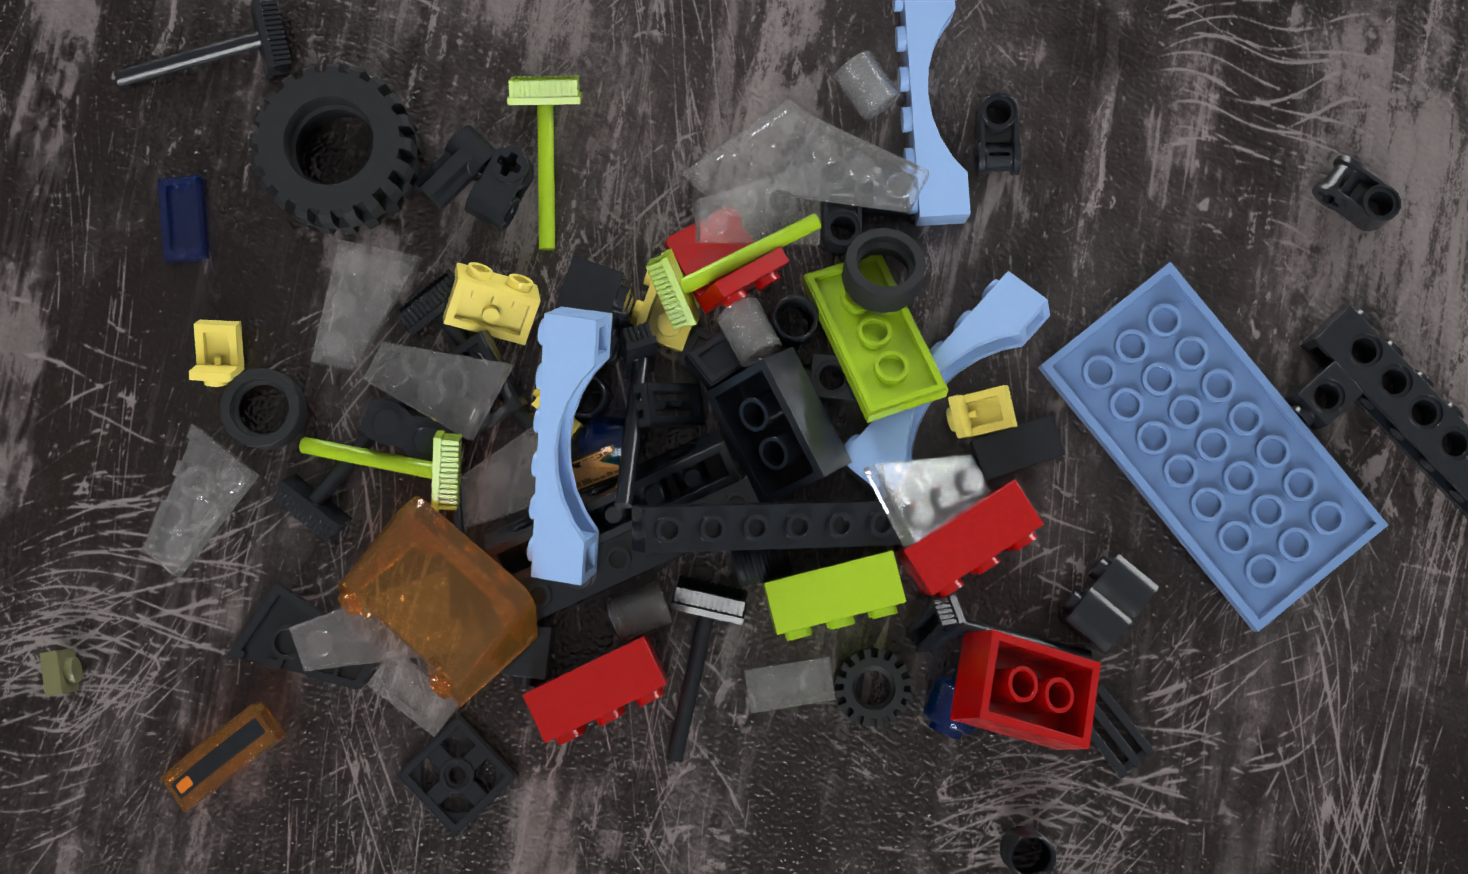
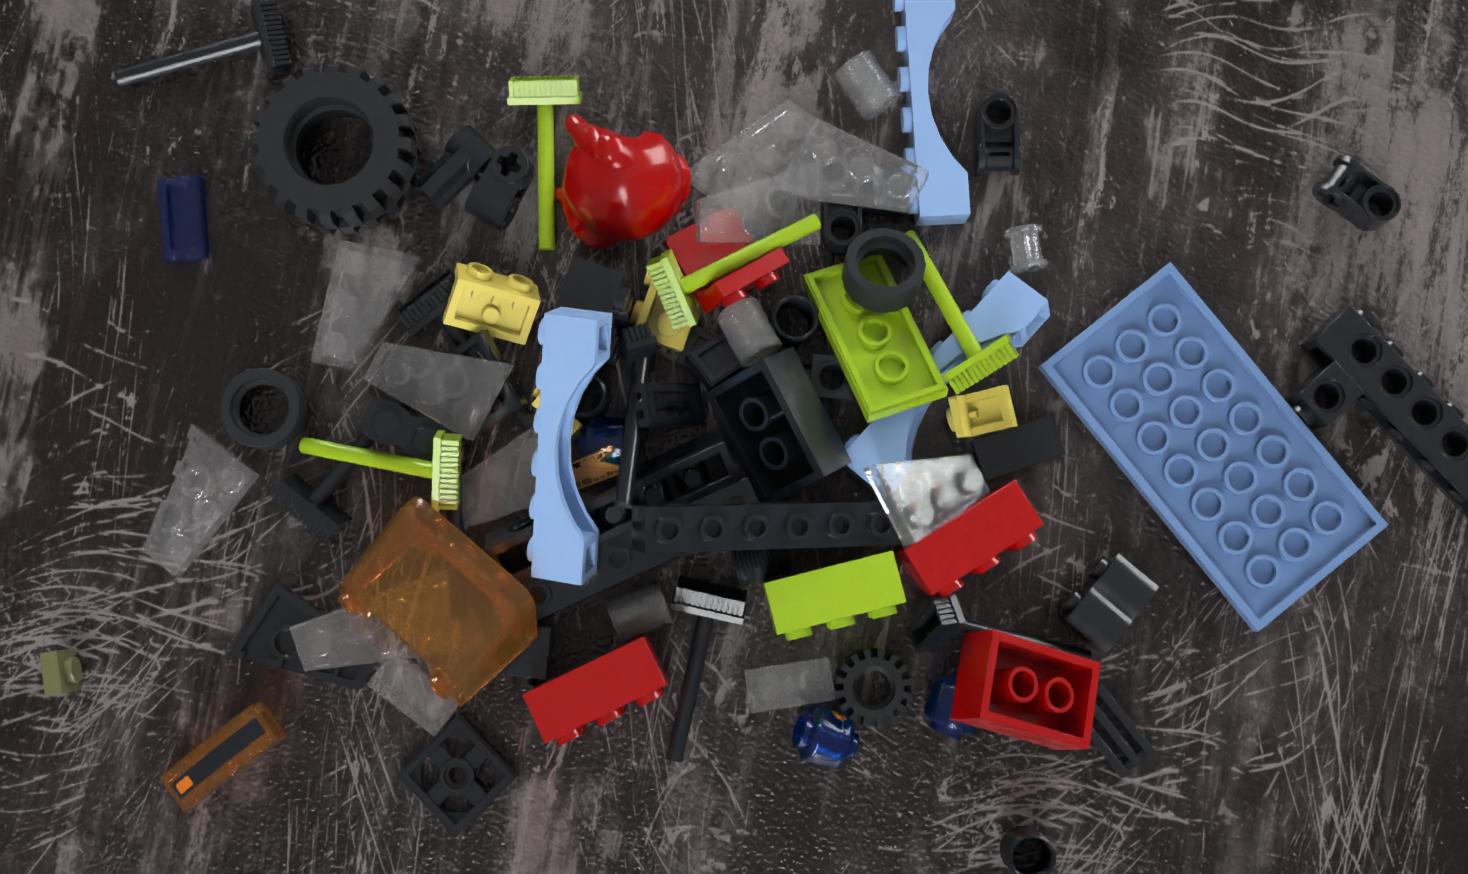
(217, 352): light yellow bracket -> none
(620, 184): none -> red piece
(825, 737): none -> clear blue head
(979, 361): none -> lime piece
(1026, 248): none -> clear bush

